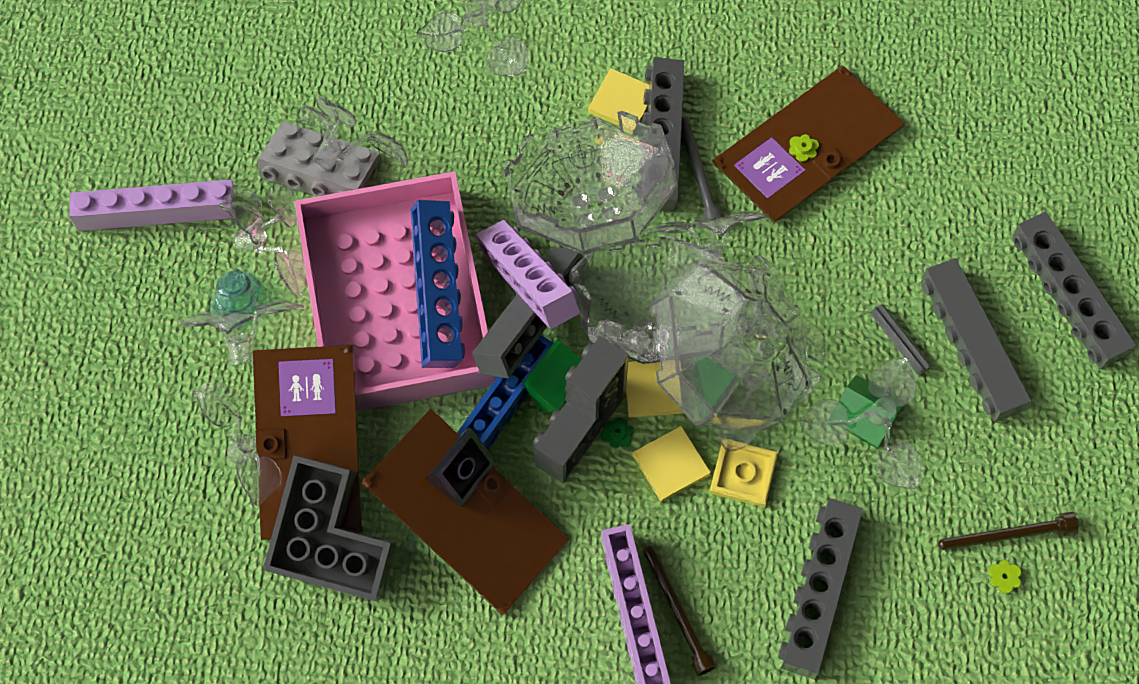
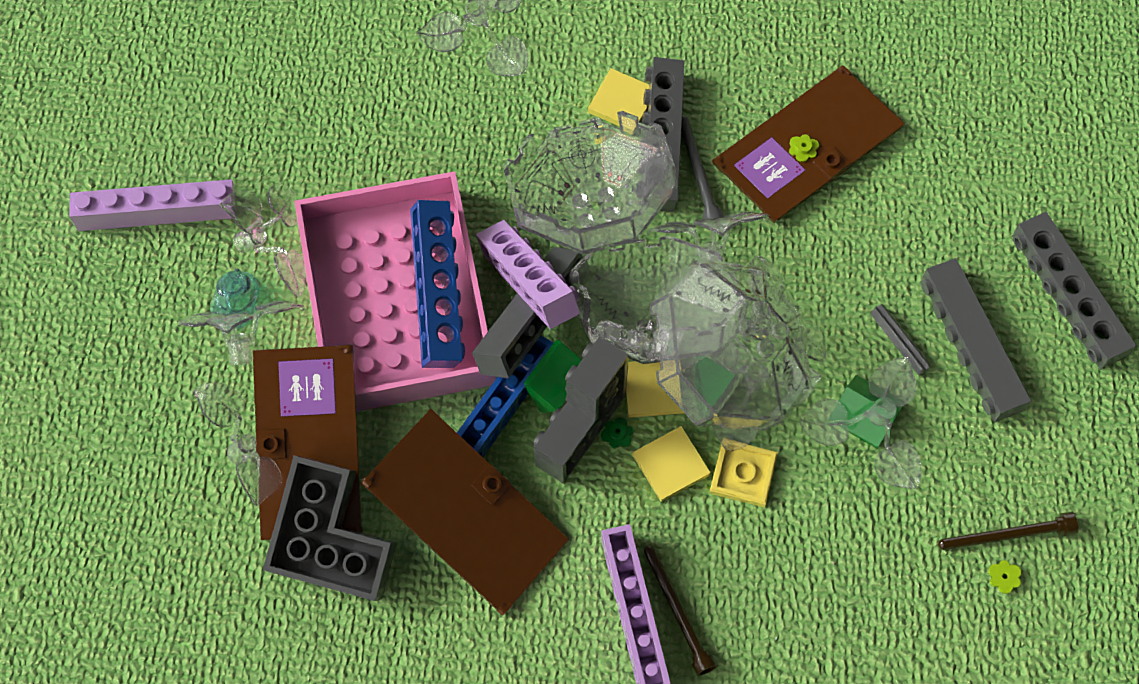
(290, 162): light grey bracket -> none
(330, 148): clear plant -> none
(462, 467): black slope -> none
(808, 660): dark grey brick -> none

